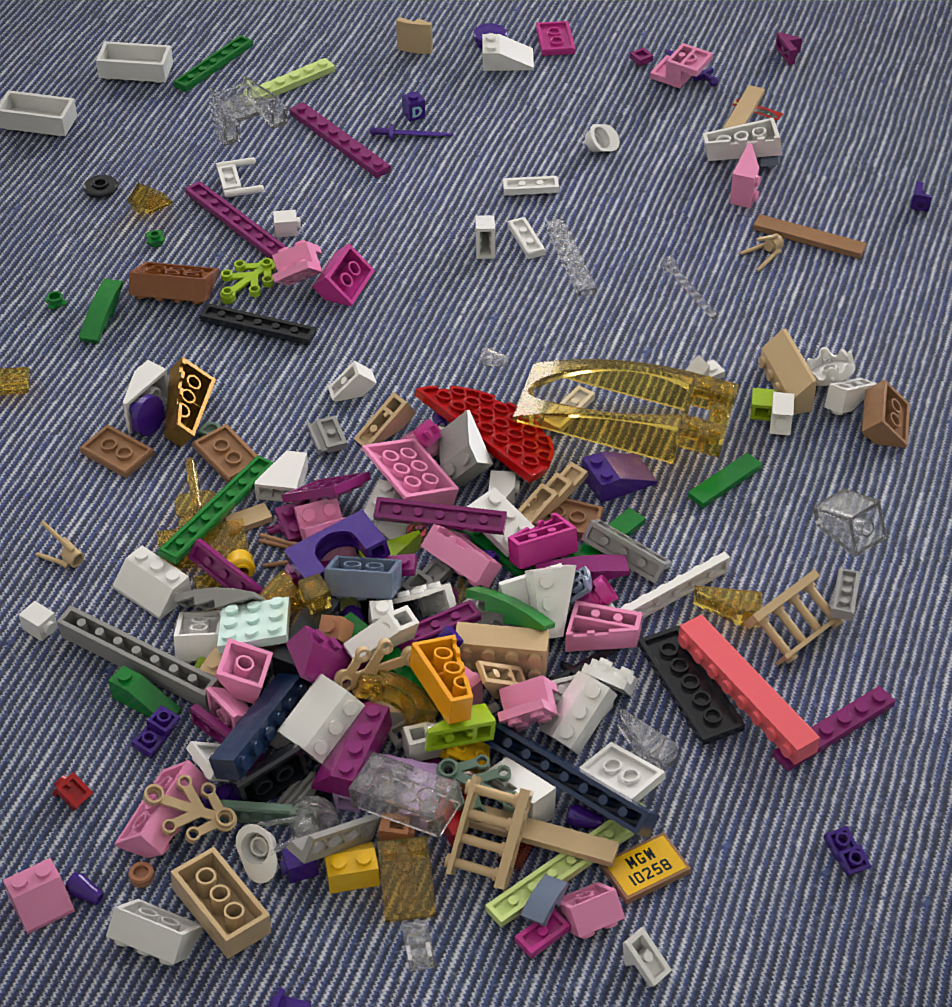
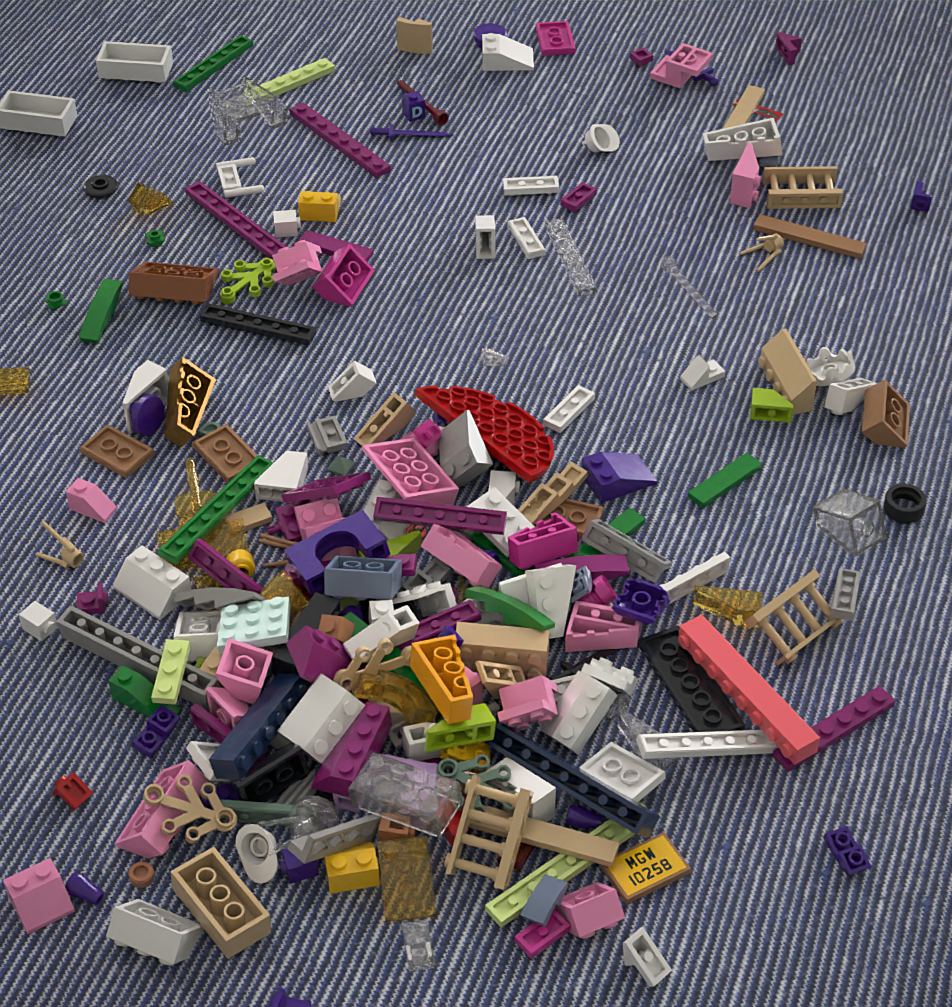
(89, 500): none -> bright pink slope
(94, 601): none -> magenta bracket
(171, 671): none -> yellowish green plate
(314, 593): clear yellow brick -> none
(318, 206): none -> yellow slope
(330, 245): none -> magenta tile
(341, 466): none -> sand green slope
(439, 116): none -> dark red piece
(578, 197): none -> magenta plate
(620, 701): none -> clear plate
(636, 433): clear yellow windscreen -> none
(641, 601): none -> dark purple slope
(704, 744): none -> white tile
(781, 413): white slope -> none
(802, 198): none -> tan fence
(909, 492): none -> black tyre

